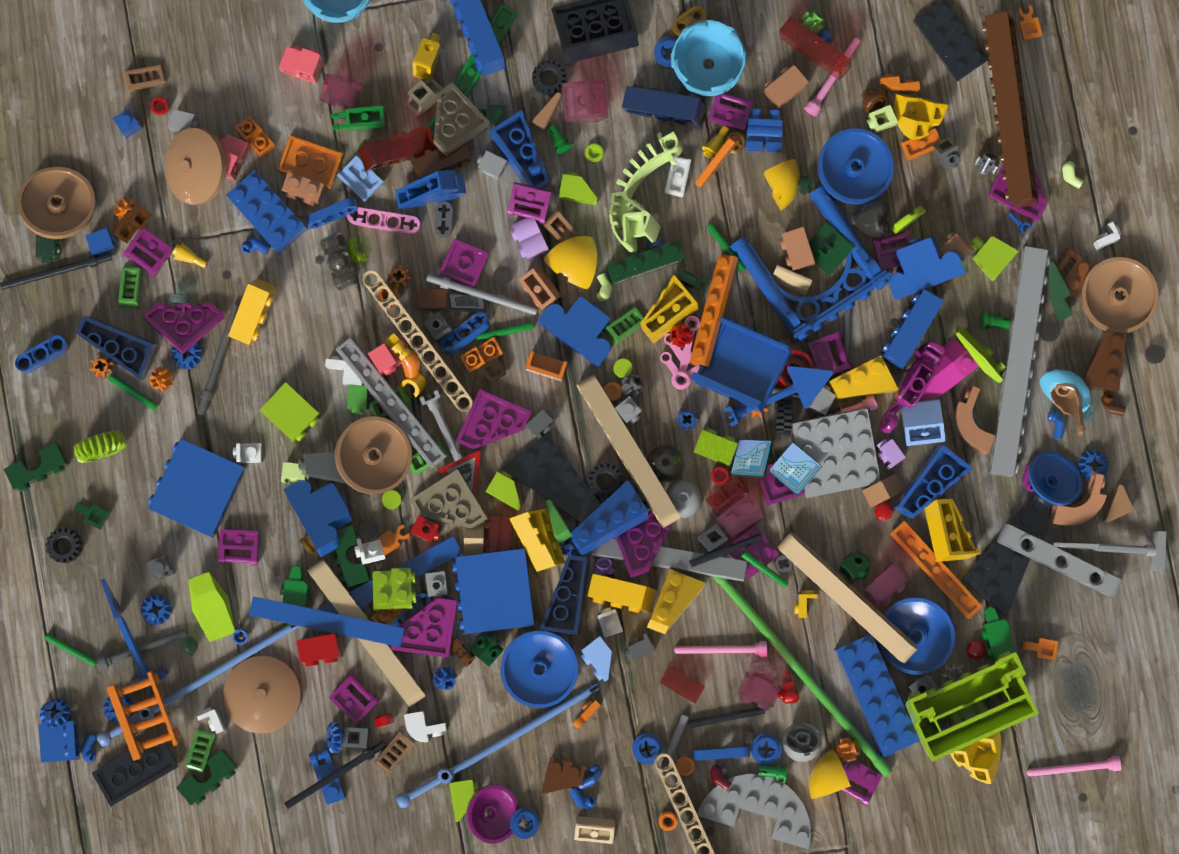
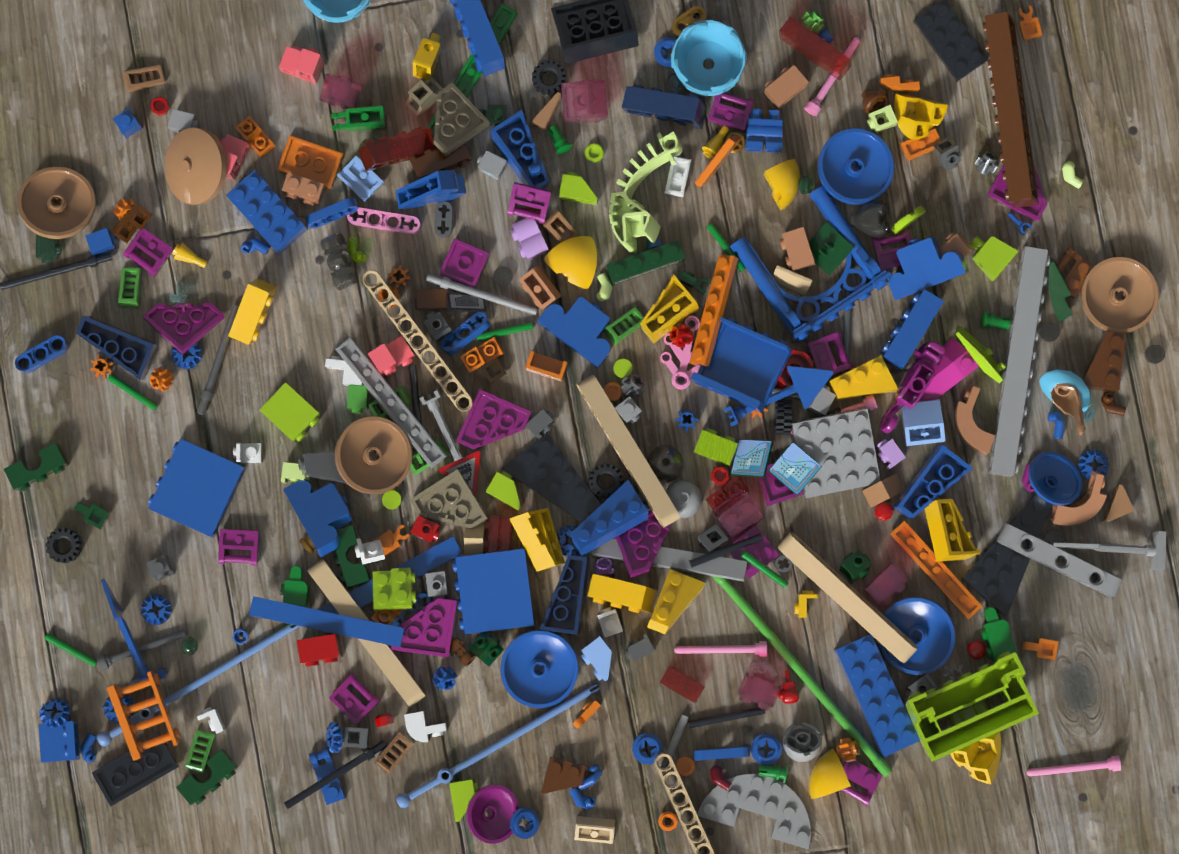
(99, 446): lime gear -> none
(211, 606): lime piece -> none
(262, 694): medium nougat dish -> none
(410, 363): yellow piece -> none
(559, 526): bright green slope -> none
(1105, 239): white bracket -> none

